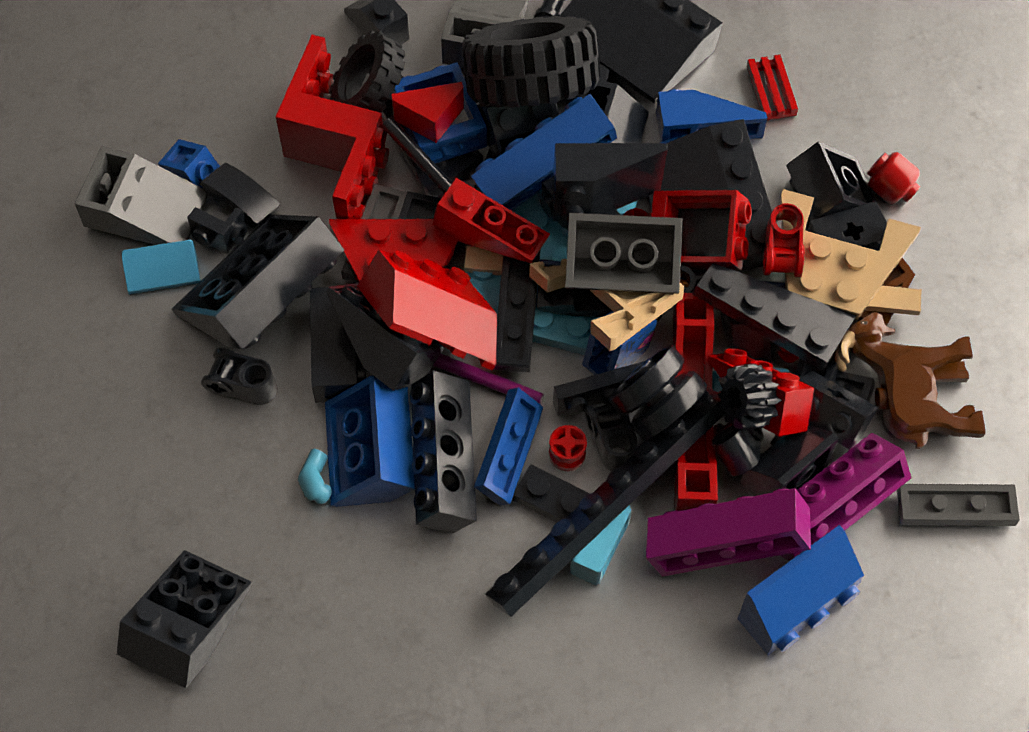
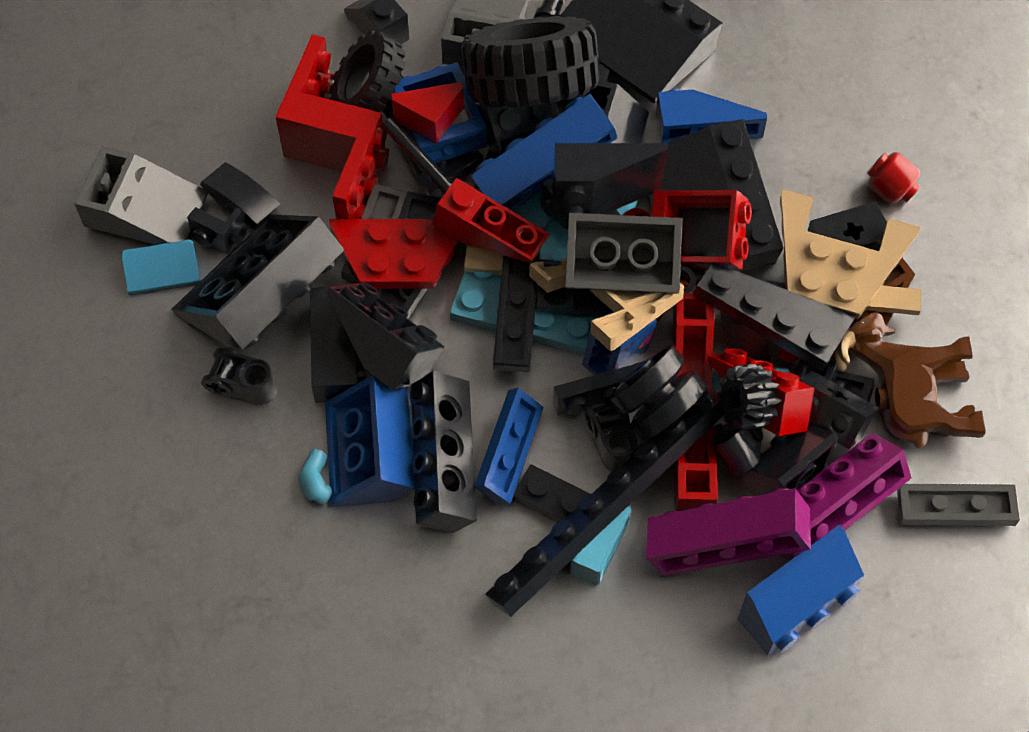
(181, 618): black slope -> none
(189, 161): blue bracket -> none
(431, 304): wedge -> none
(483, 377): magenta bar -> none
(567, 438): red wheel -> none
(766, 66): red tile -> none
(784, 248): red piece -> none
(831, 178): black slope -> none

